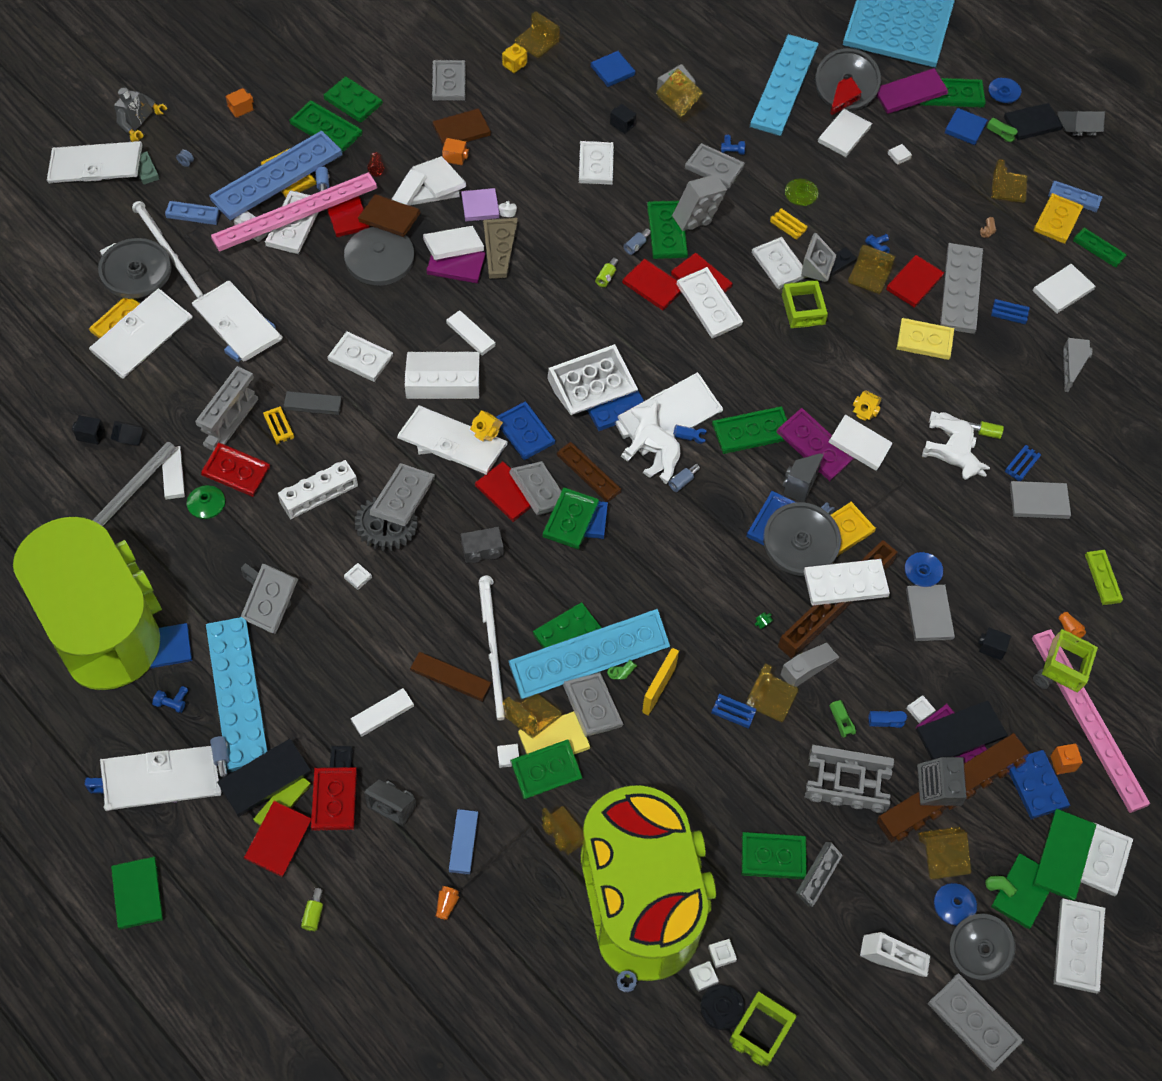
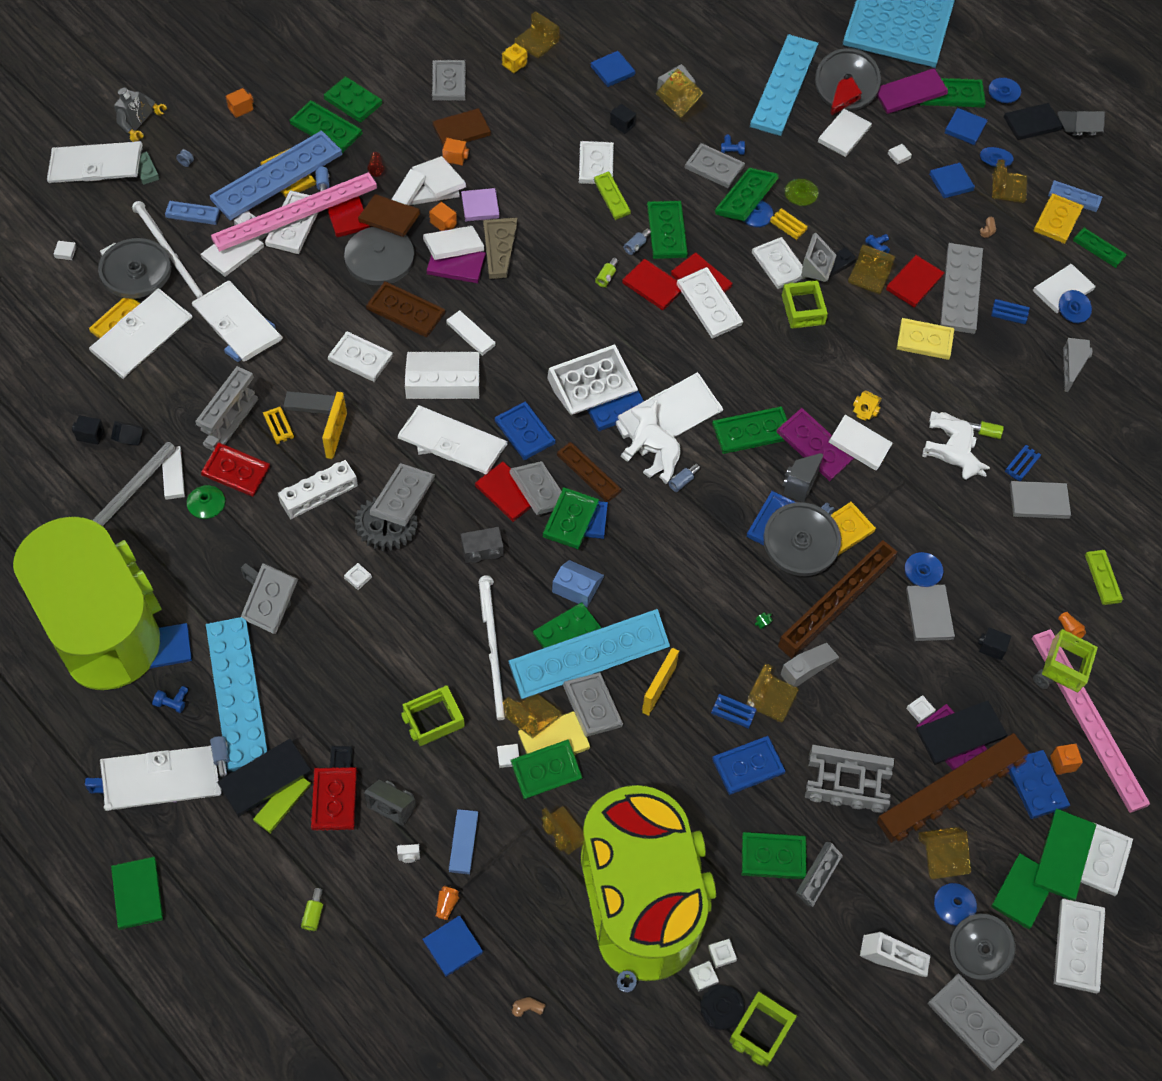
(65, 250): none -> white tile
(232, 257): none -> white tile
(277, 838): red tile -> none
(334, 425): none -> yellow tile
(382, 712): white tile -> none
(405, 309): none -> reddish brown tile
(408, 853): none -> white plate
(427, 700): none -> lime window
(443, 217): none -> orange brick
(450, 676): reddish brown tile -> none
(452, 946): none -> blue tile
(485, 426): yellow brick -> none
(507, 209): white piece -> none
(527, 1004): none -> medium nougat arm
(576, 582): none -> medium blue slope
(612, 195): none -> lime tile
(621, 672): bright green arm -> none
(689, 433): blue bar -> none
(699, 202): light grey brick -> none
(746, 194): none -> green tile
(748, 765): none -> blue tile
(760, 215): none -> blue dish
(841, 716): bright green bar -> none
(846, 582): white plate -> none
(886, 718): blue bar -> none
(942, 782): dark grey slope -> none
(951, 180): none -> blue tile
(992, 154): none -> blue dish
(1000, 883): bright green arm -> none
(1002, 129): bright green bar -> none
(1080, 304): none -> blue dish

